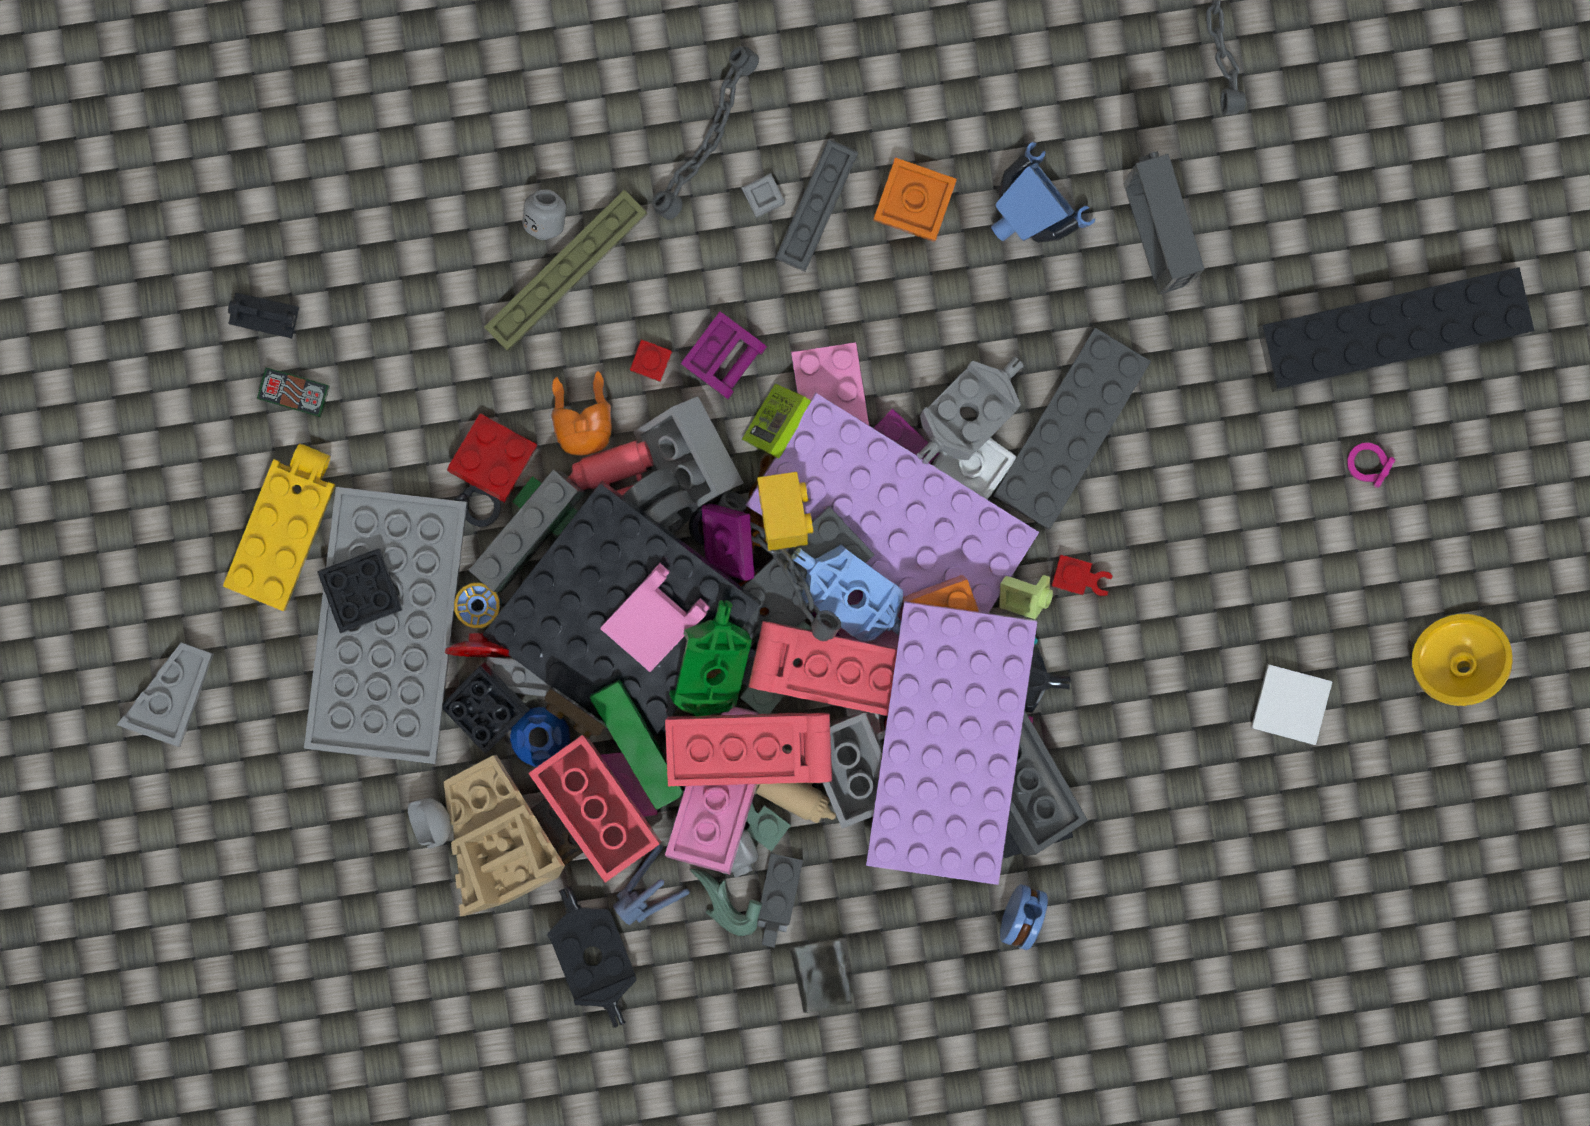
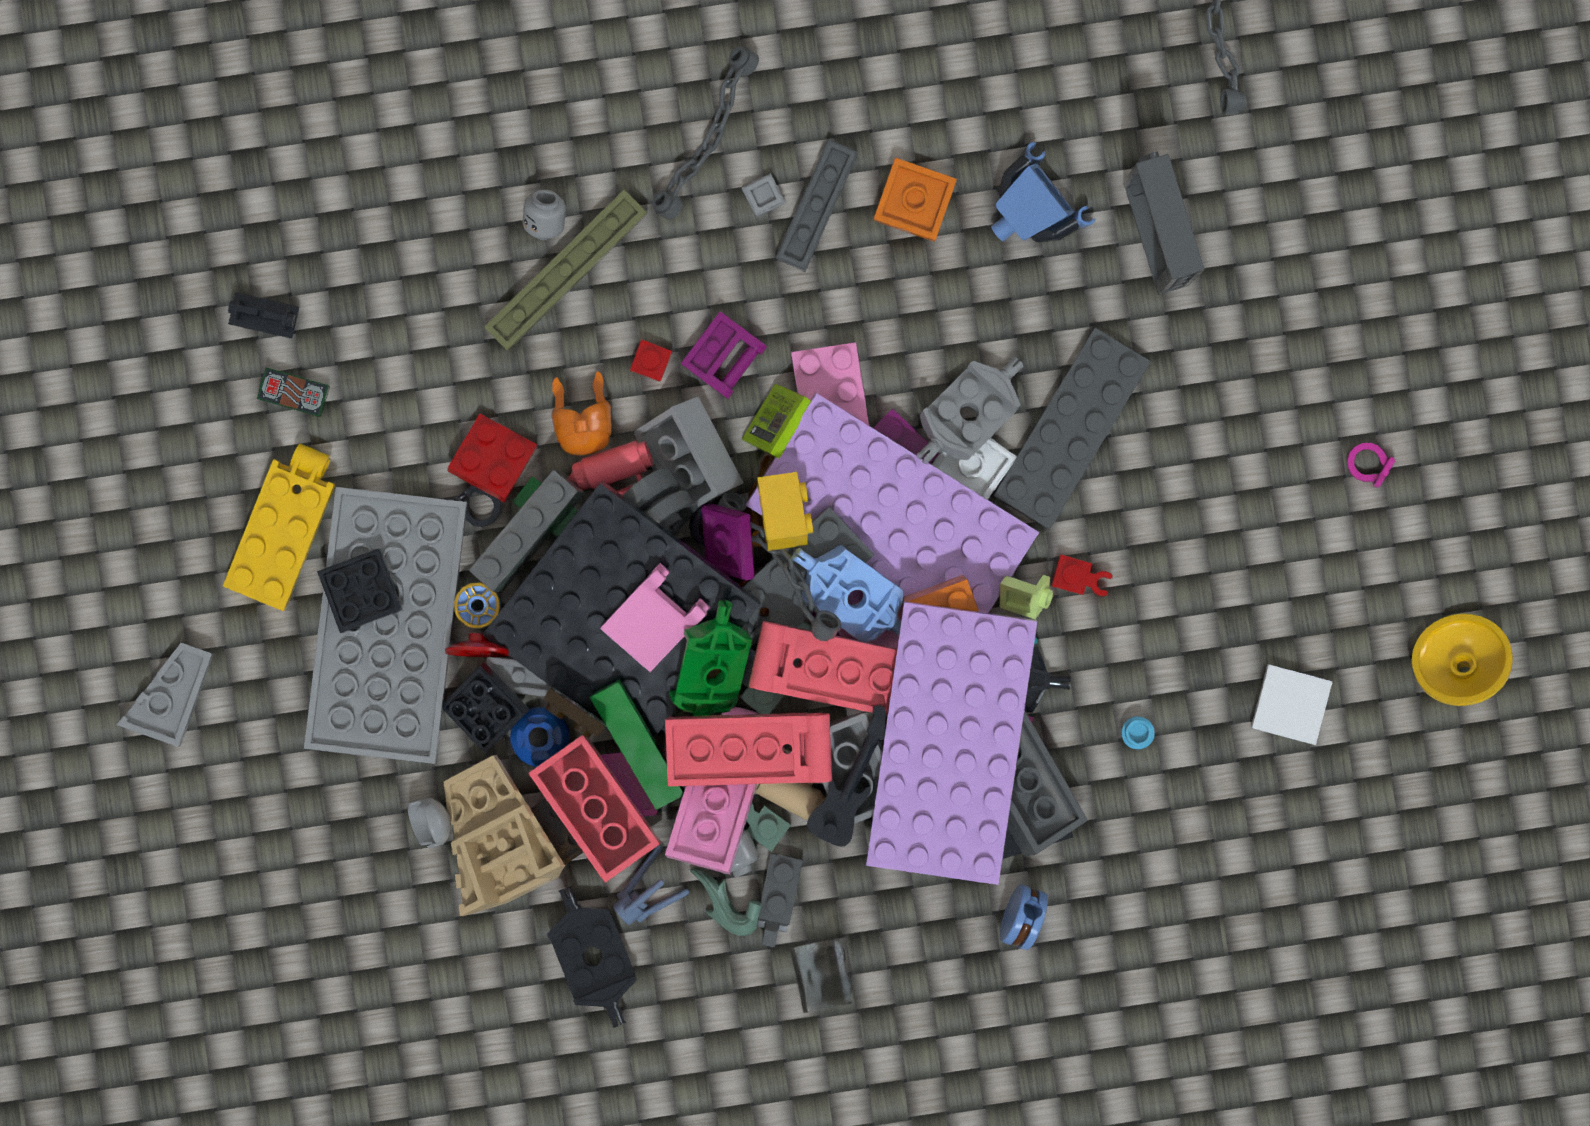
(835, 815): none -> black piece
(1137, 732): none -> medium azure plate
(1395, 329): black brick -> none

